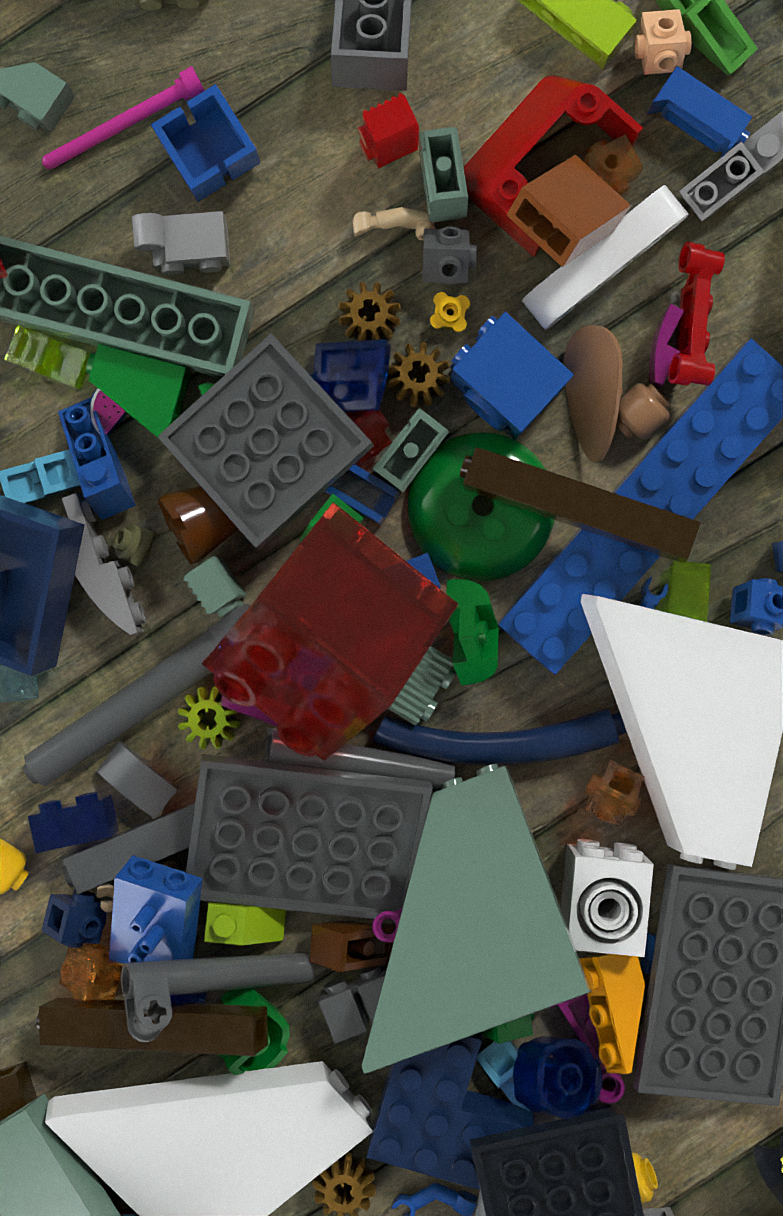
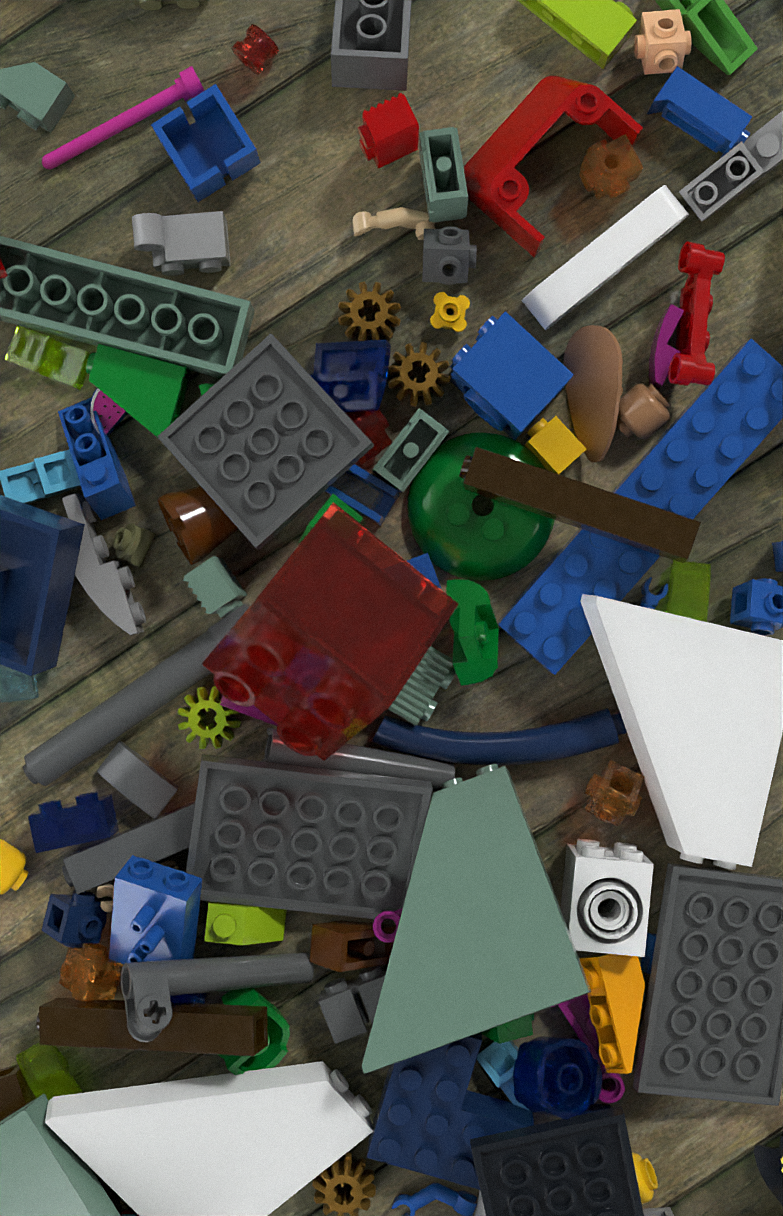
(47, 1071): none -> clear neon green slope
(255, 49): none -> clear red wheel
(554, 444): none -> yellow brick
(568, 210): dark orange brick -> none

